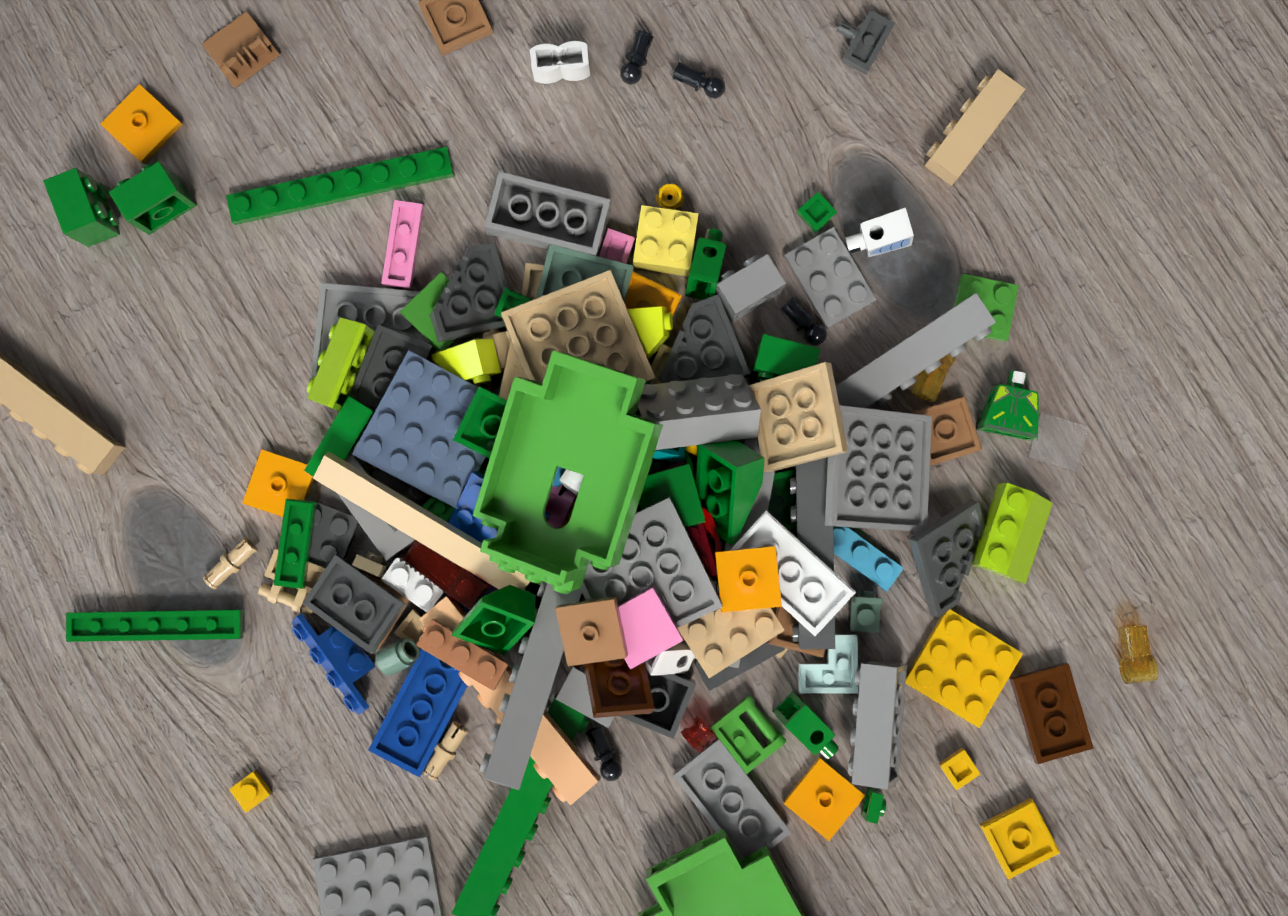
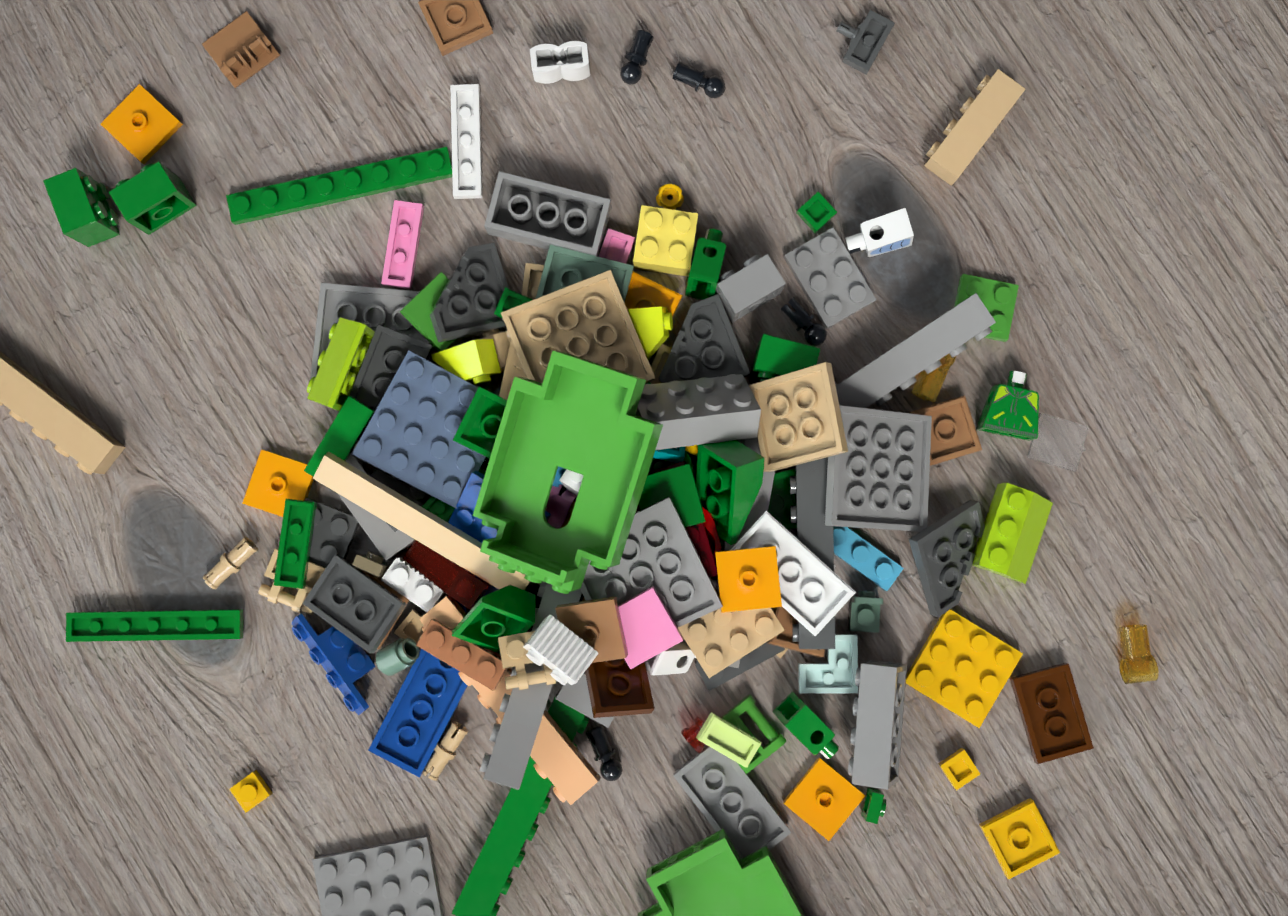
(466, 141): none -> white plate
(514, 655): none -> tan plate
(560, 651): none -> white brick
(670, 699): dark grey brick -> none
(728, 739): none -> yellowish green tile

